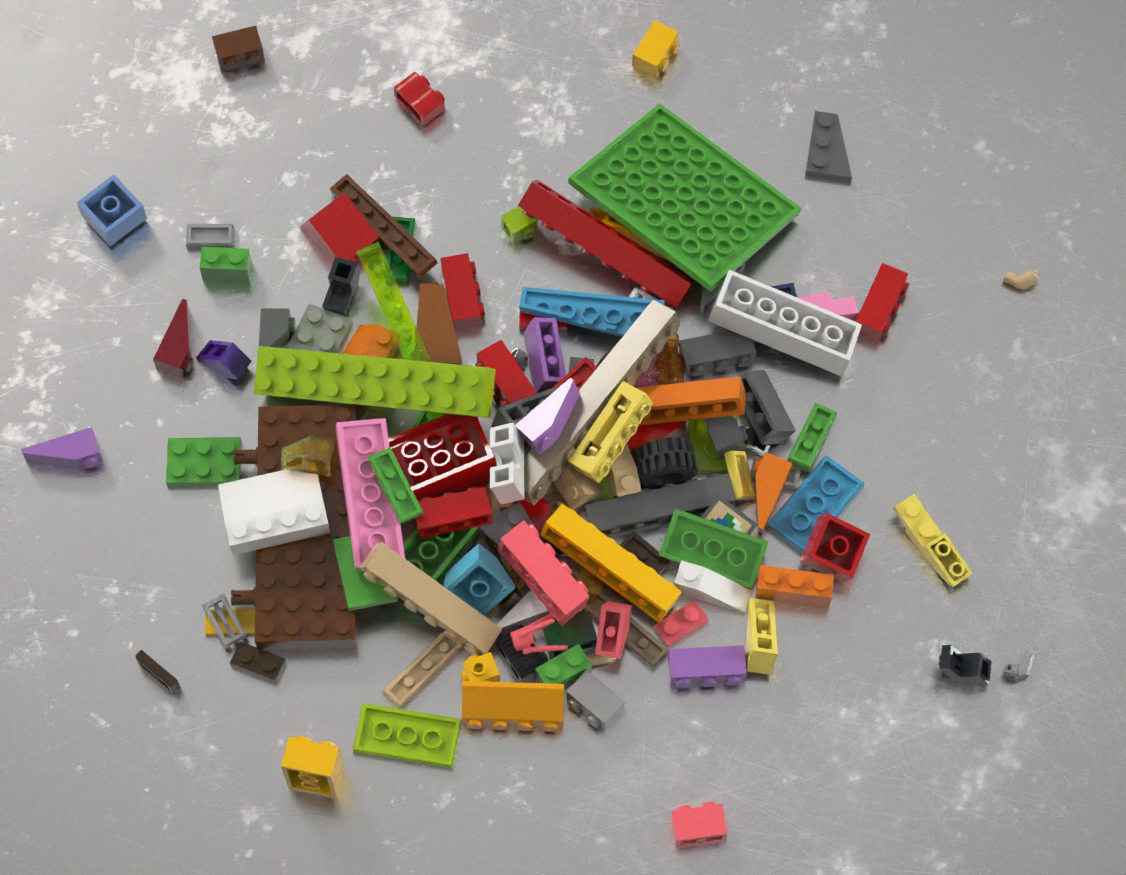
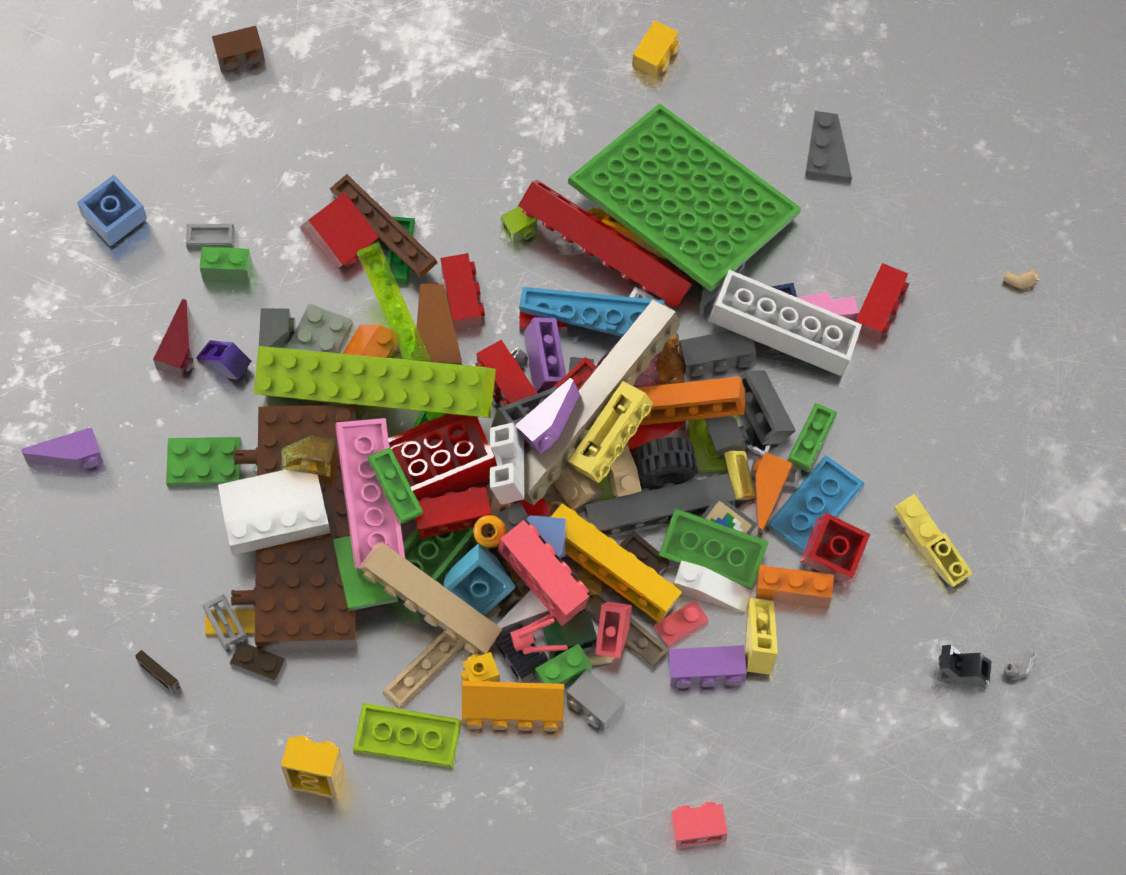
(343, 285): black brick -> none
(419, 98): red brick -> none
(482, 529): none -> light orange head
(552, 531): none -> medium blue slope

